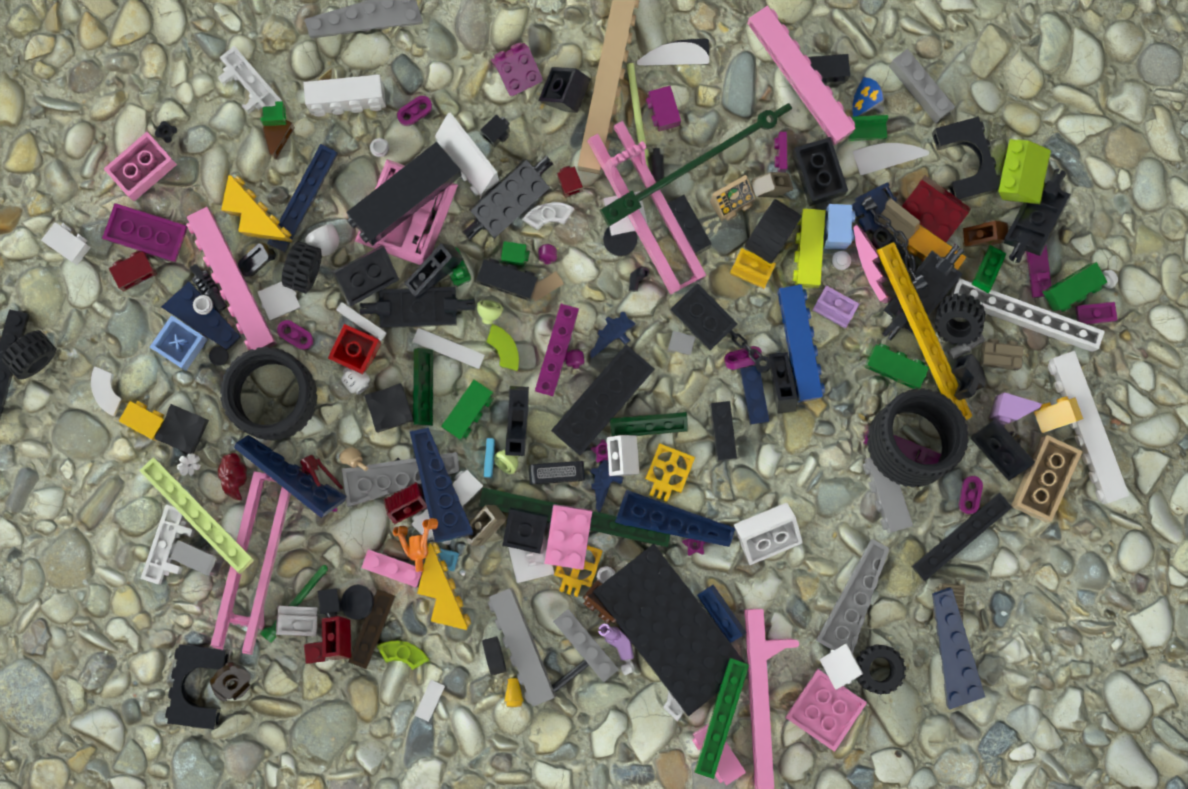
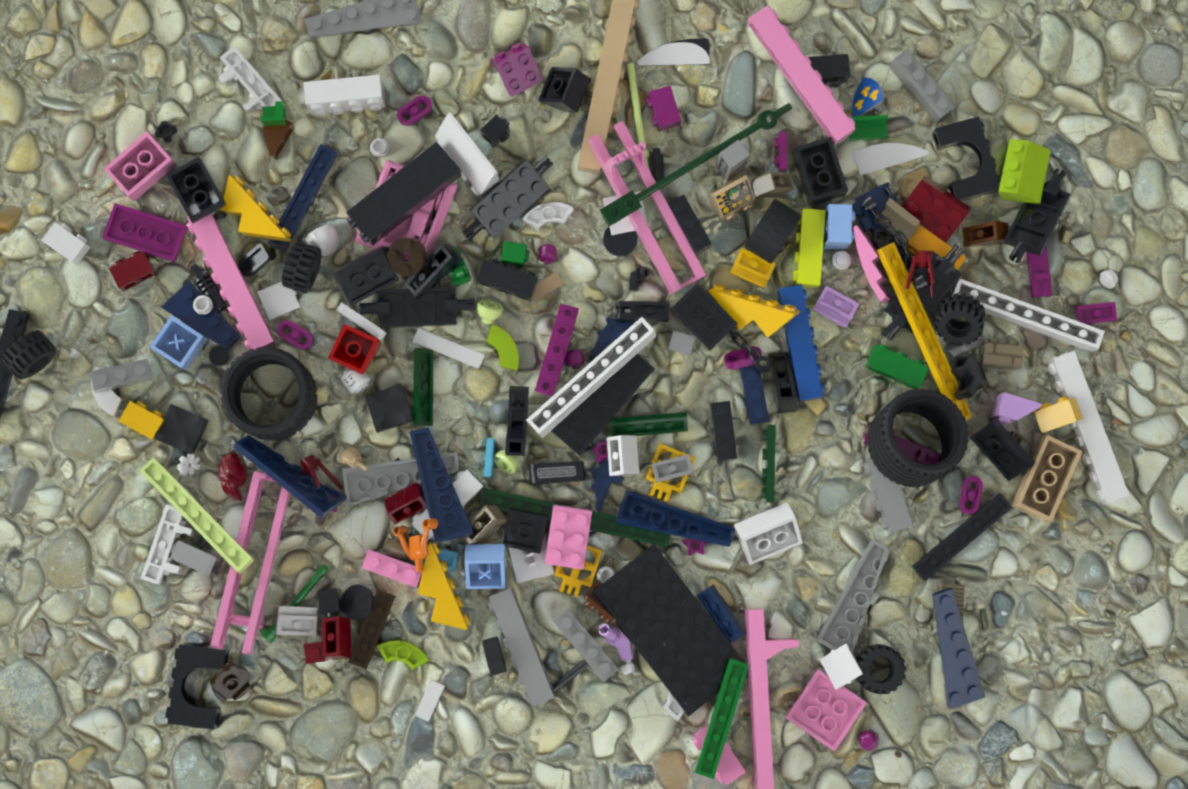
(121, 375): none -> light grey brick
(196, 189): none -> black slope
(396, 254): none -> dark brown plate
(468, 410): green brick -> none
(485, 566): none -> light blue brick
(513, 693): yellow cone -> none
(569, 181): dark red brick -> none
(591, 377): none -> white brick
(649, 310): none -> black plate
(672, 468): none -> light grey plate
(732, 160): none -> light grey brick
(750, 308): none -> yellow slope
(768, 455): none -> dark green plate
(868, 740): none -> magenta piece
(924, 260): none -> dark red plant
(989, 269): green tile -> none
(1075, 287): green brick -> none

